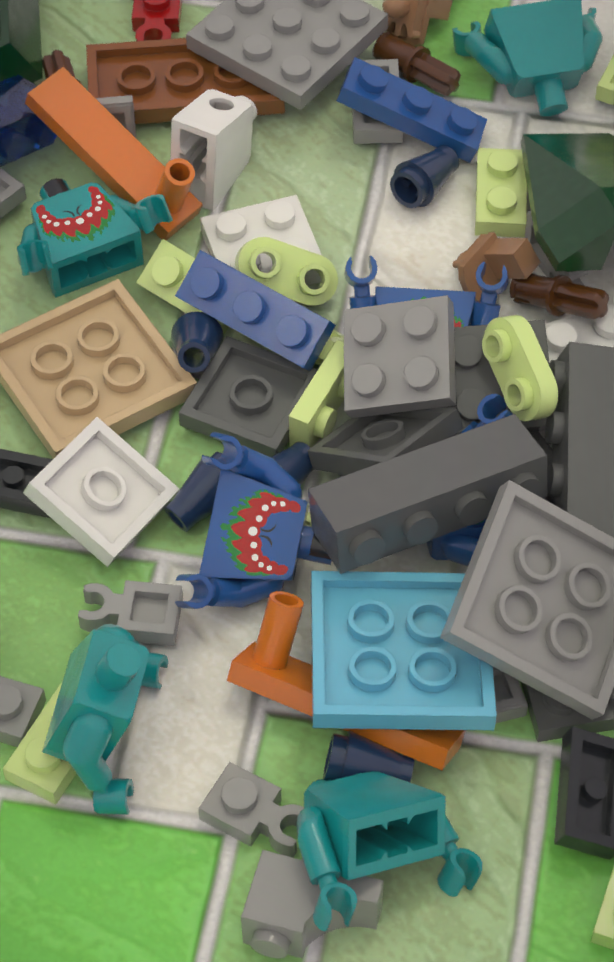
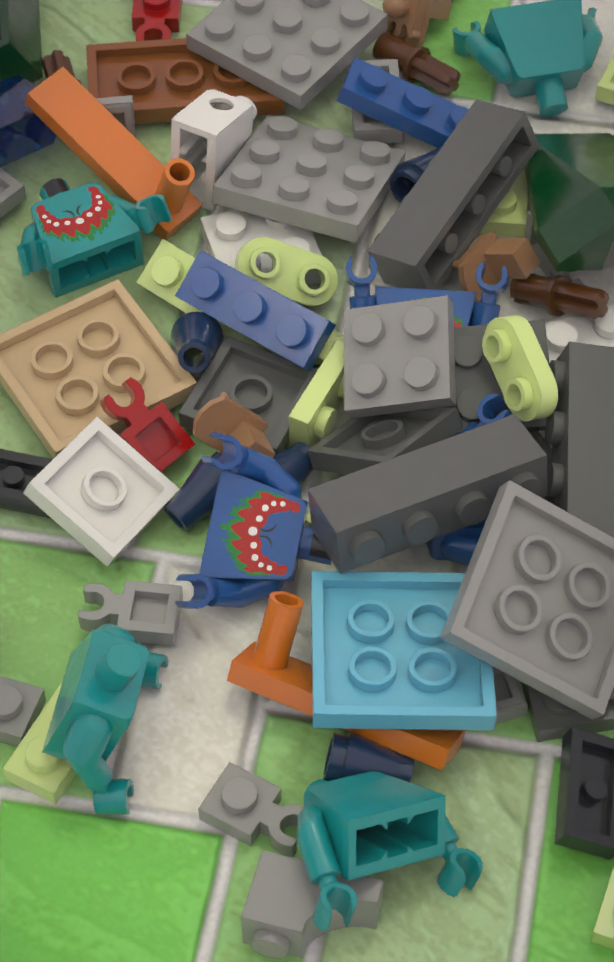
(150, 432): none -> red plate
(232, 419): none -> medium nougat piece
(308, 177): none -> light grey plate
(454, 197): none -> dark grey brick

